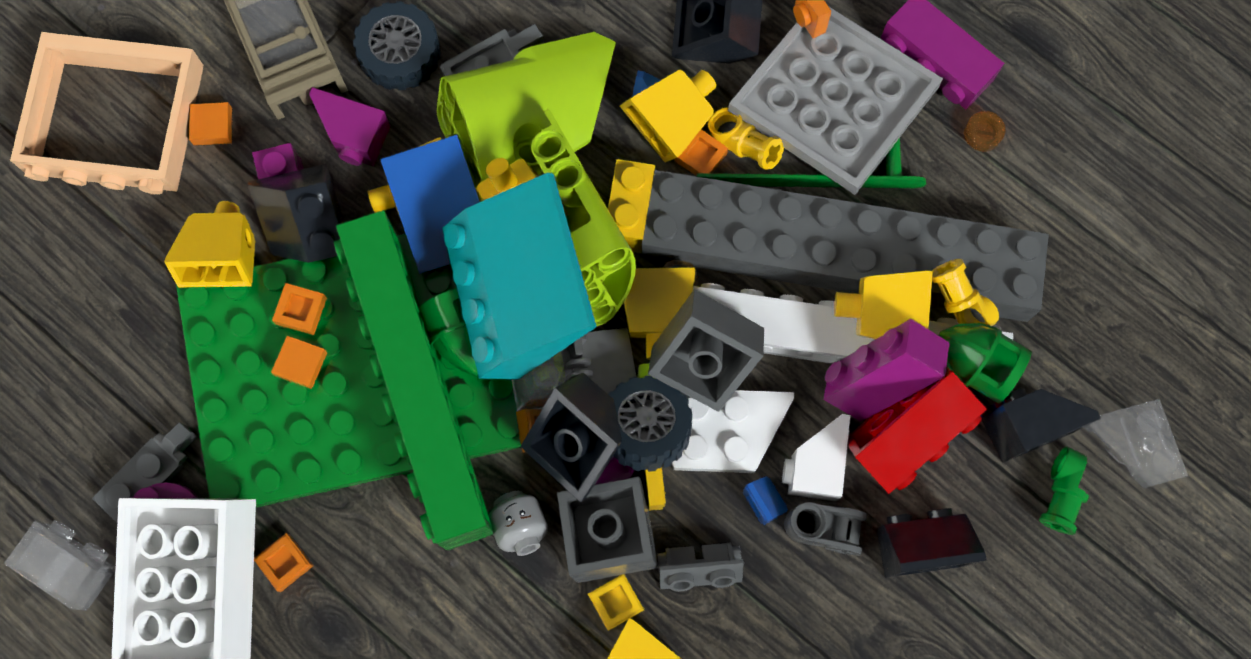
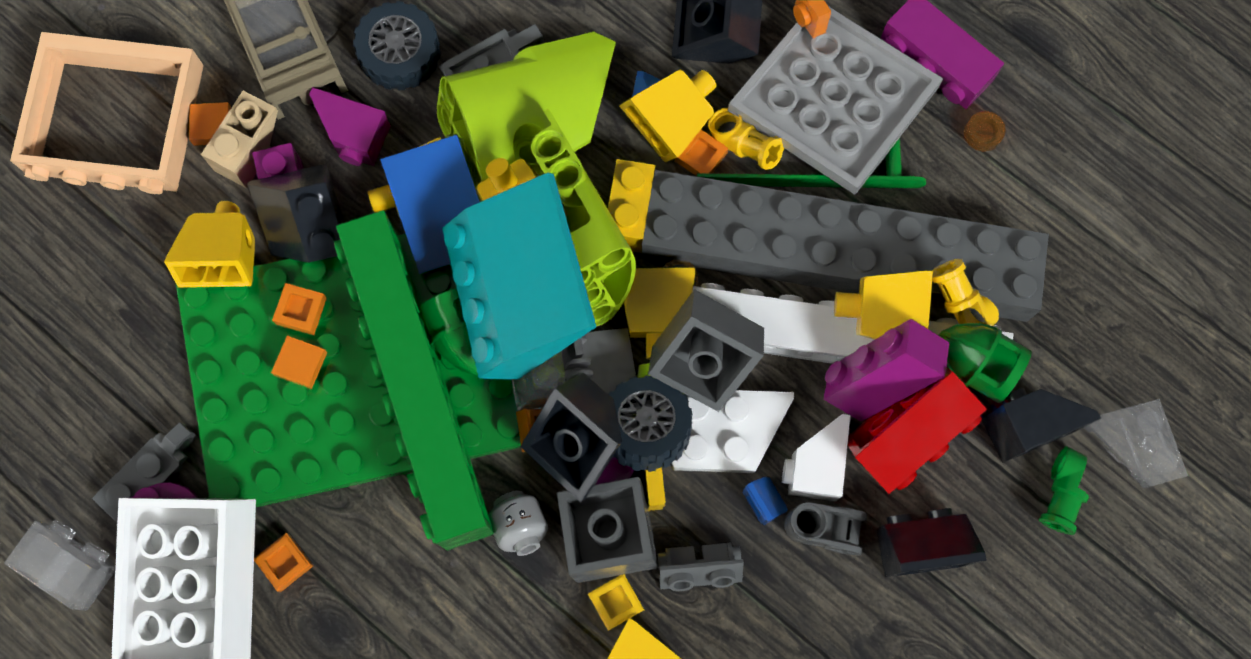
(243, 131): none -> tan slope

